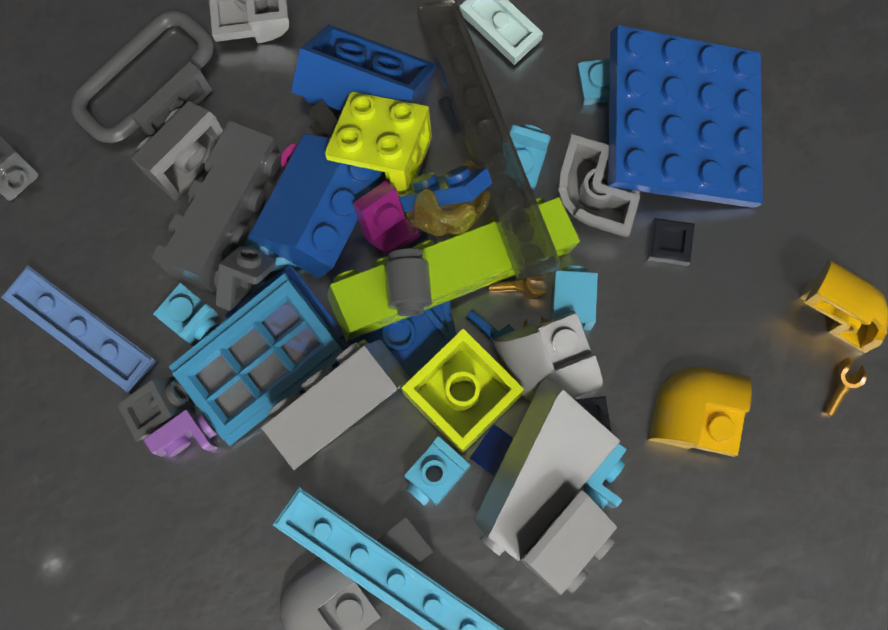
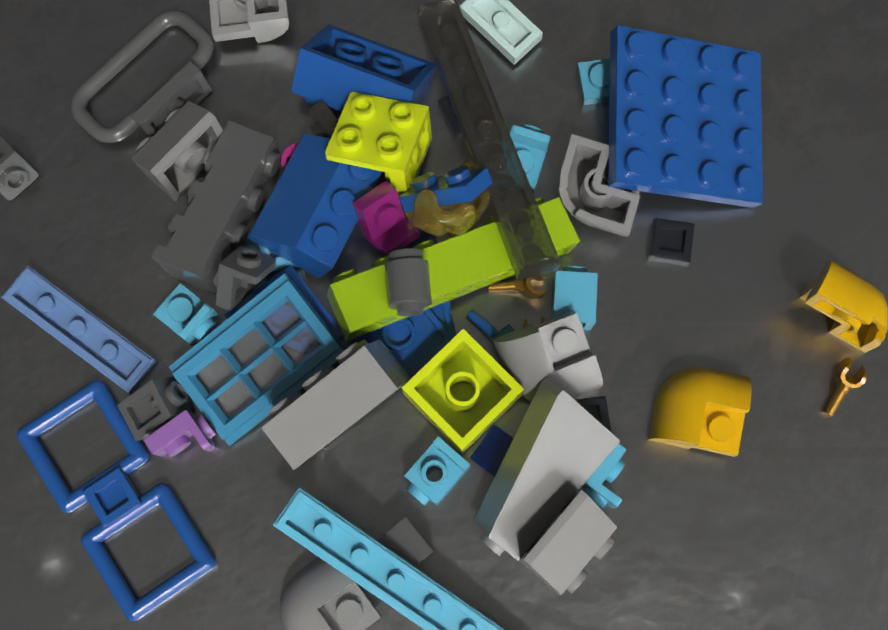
(115, 500): none -> blue bar

